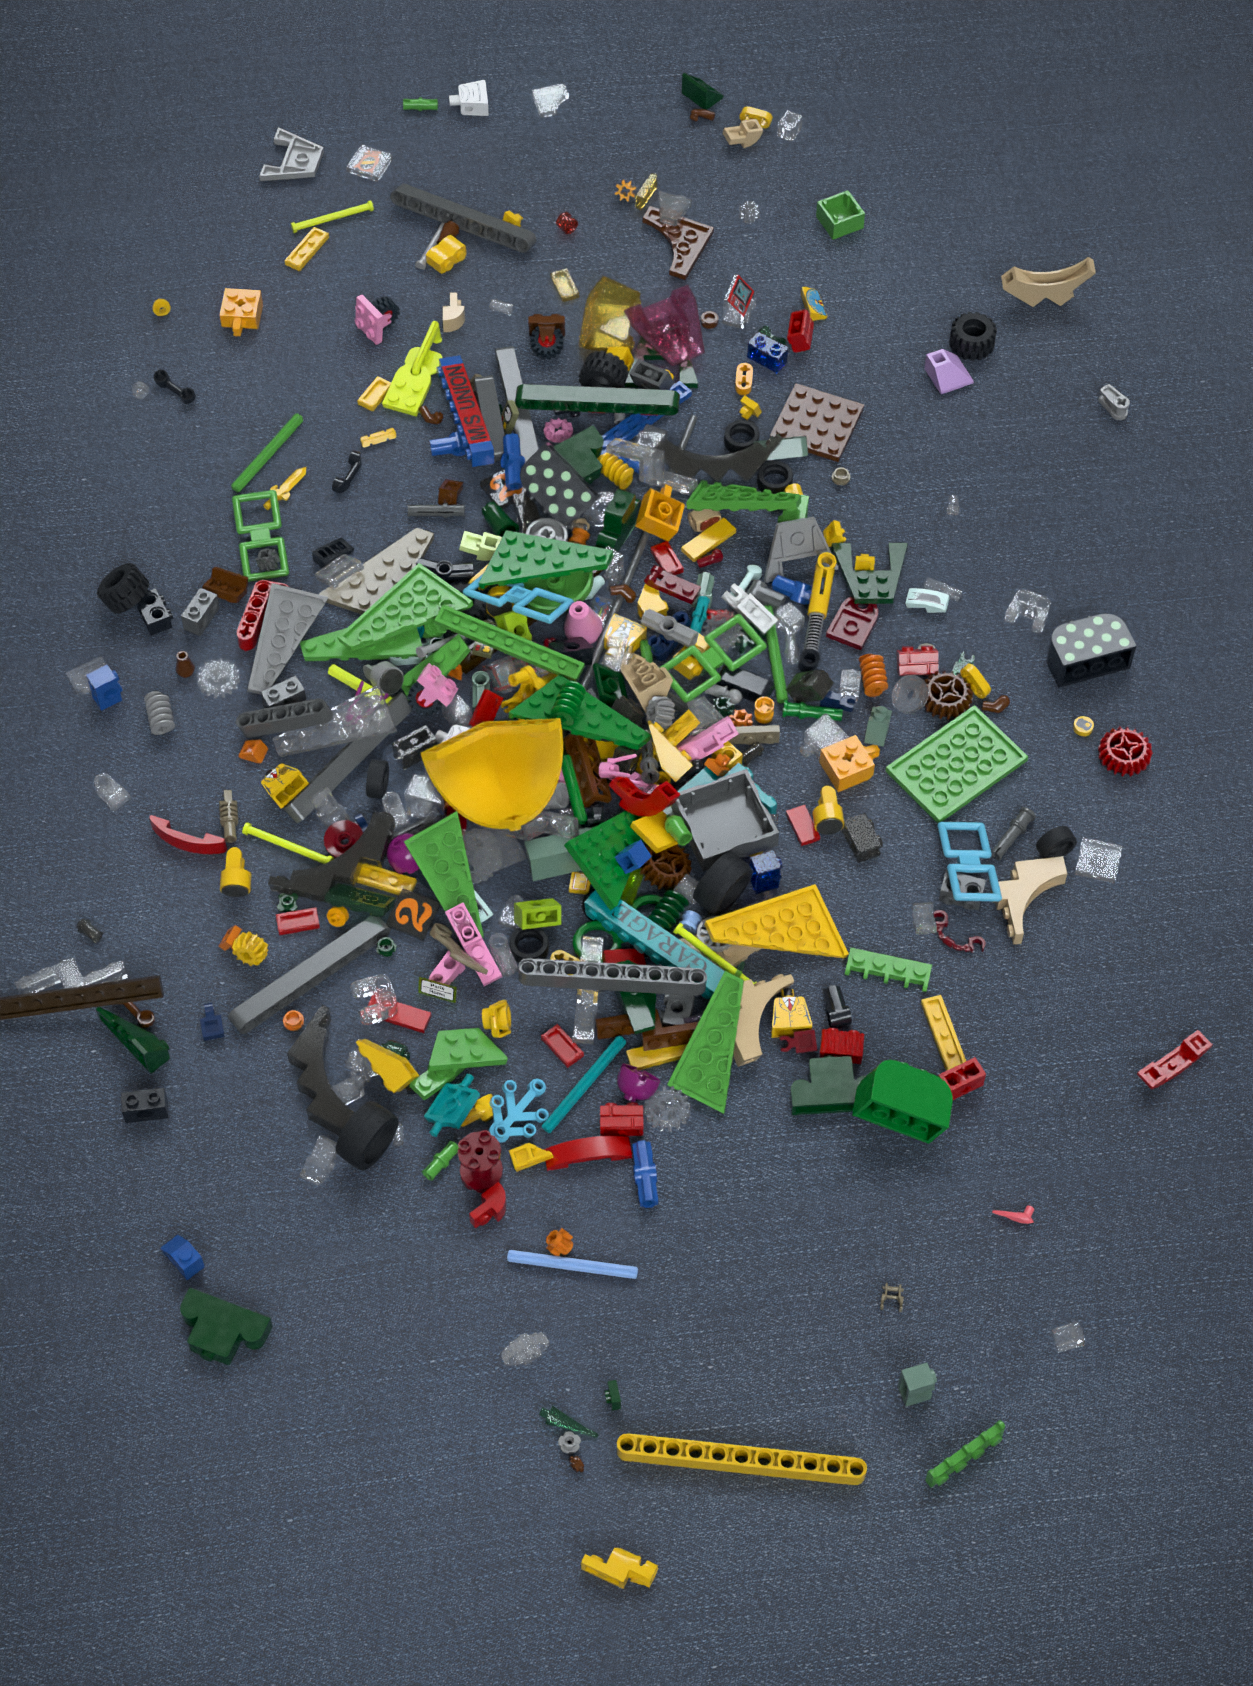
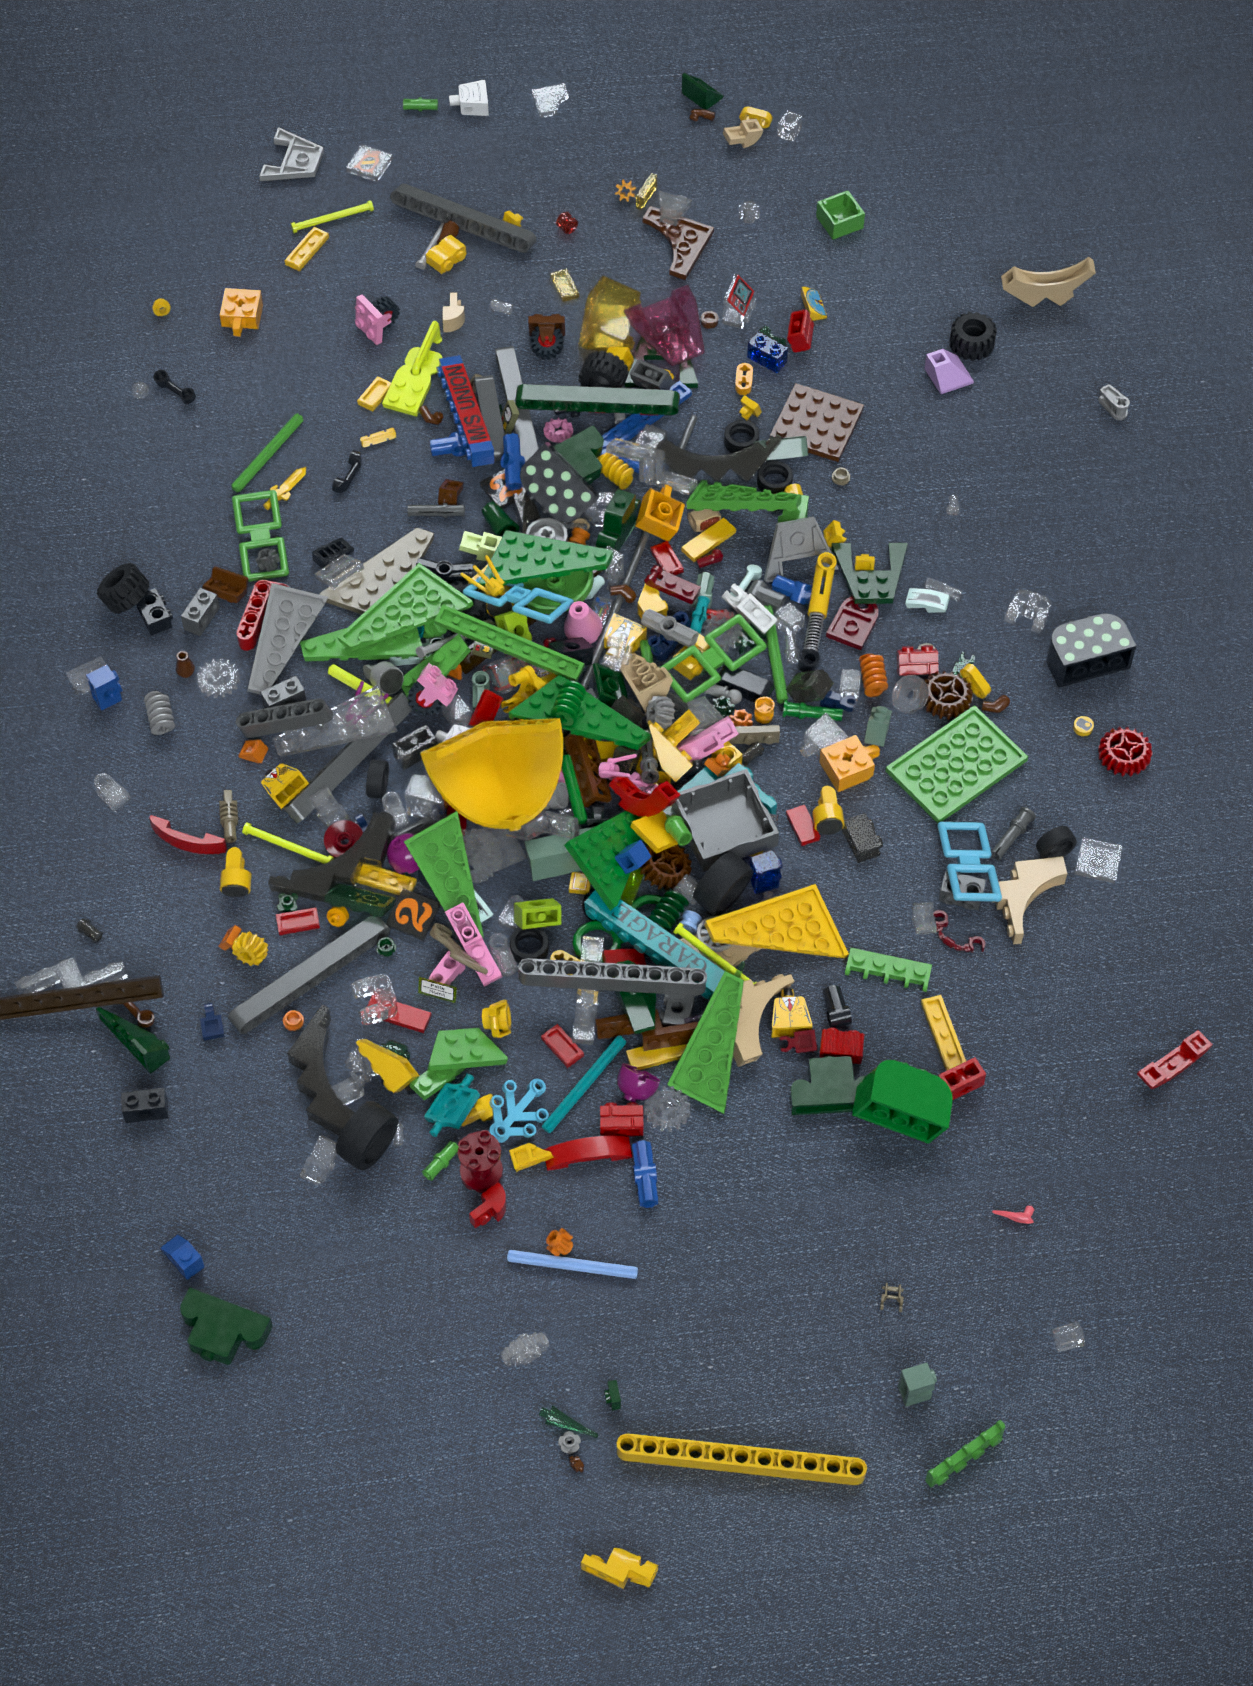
(494, 587): none -> yellow plant

